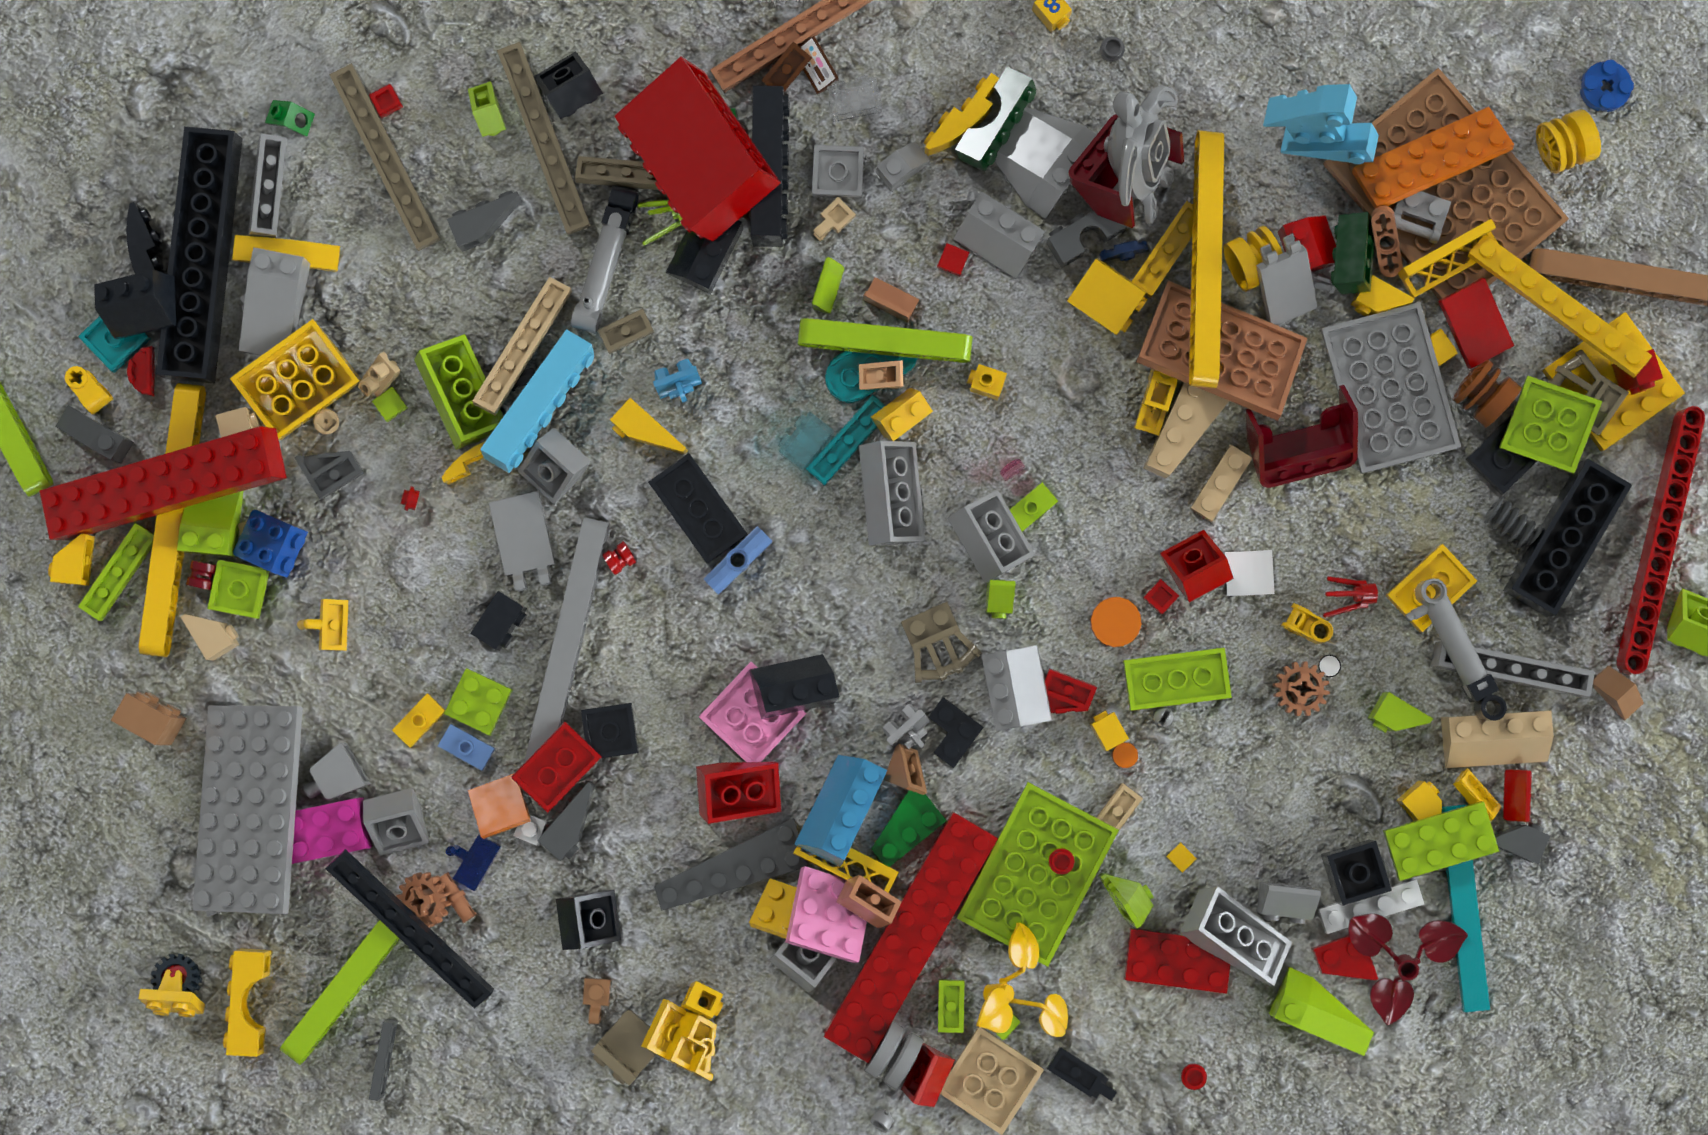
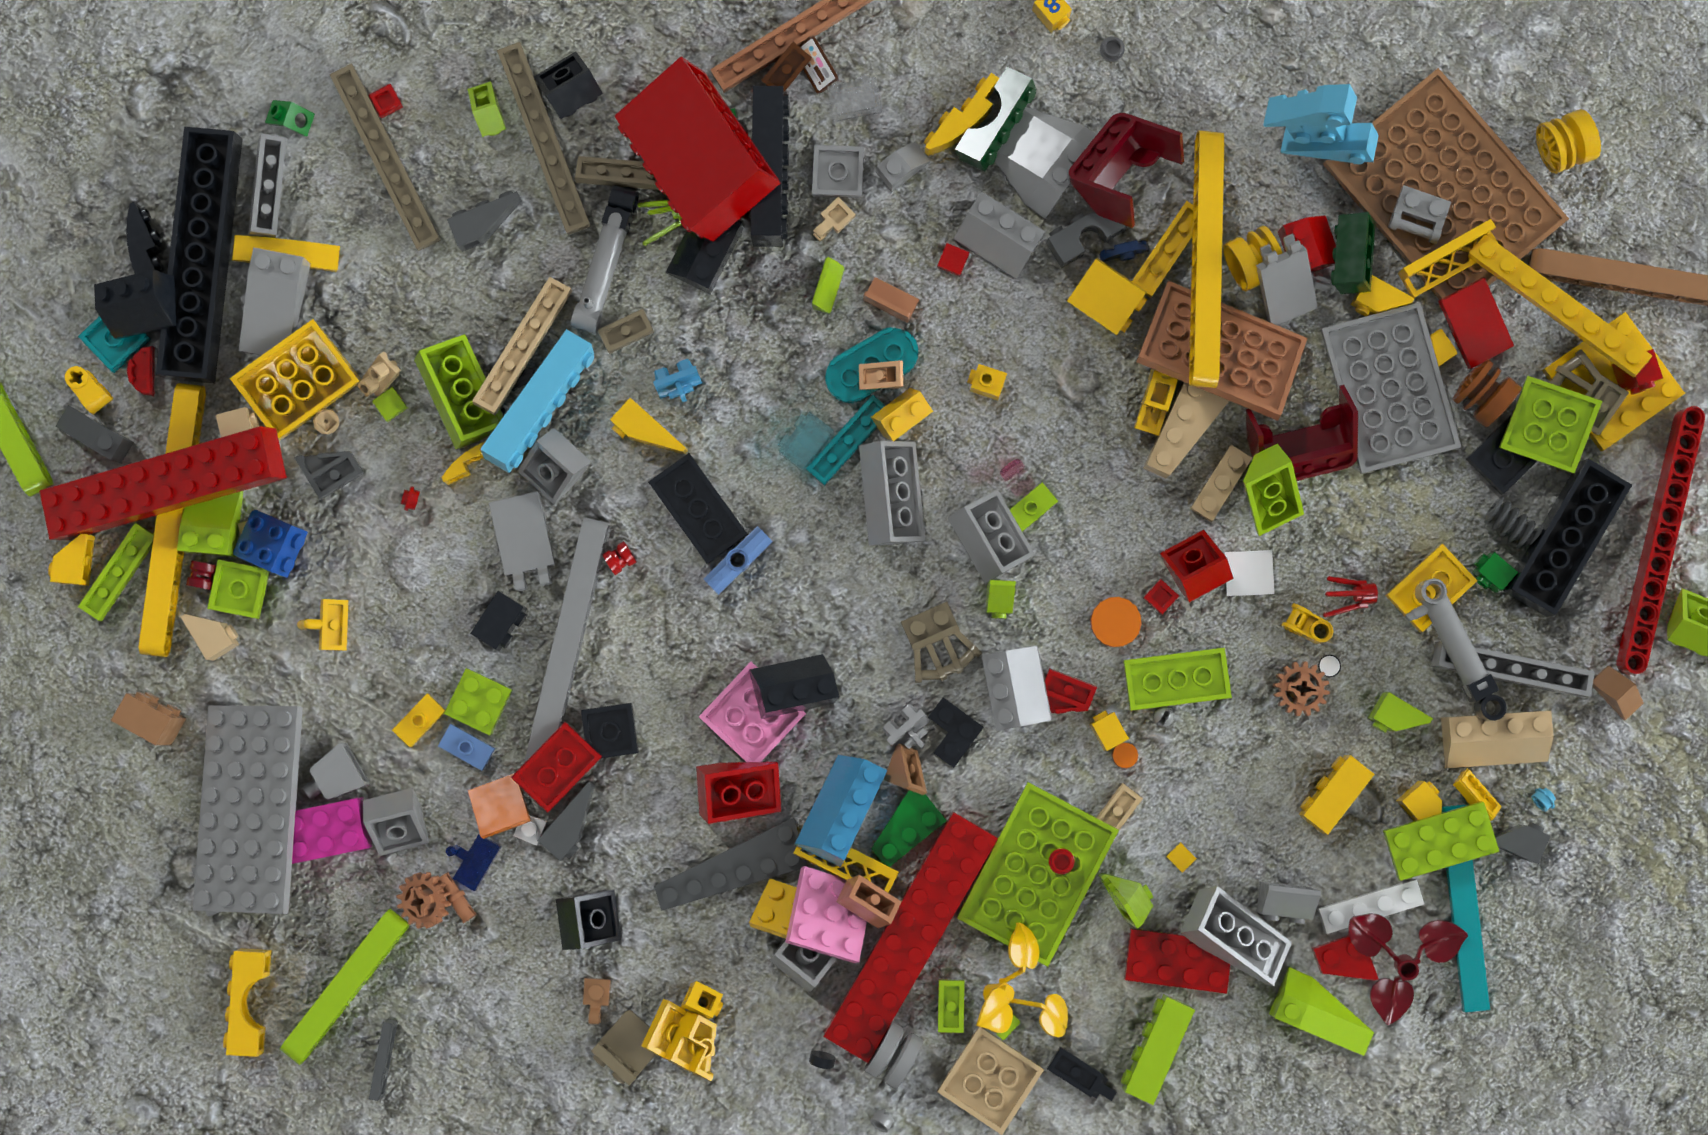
(174, 988): yellow plate -> none
(409, 928): black plate -> none
(822, 1059): none -> black tile
(885, 340): lime beam -> none
(927, 1076): red slope -> none
(1141, 147): light grey animal -> none
(1157, 1049): none -> lime brick
(1193, 1076): red plate -> none
(1272, 490): none -> lime slope
(1335, 793): none -> yellow brick
(1356, 872): black brick -> none
(1391, 231): nougat beam -> none
(1433, 158): orange plate -> none
(1493, 572): none -> green brick
(1517, 795): red slope -> none
(1543, 799): none -> medium azure plate
(1605, 100): blue plate -> none

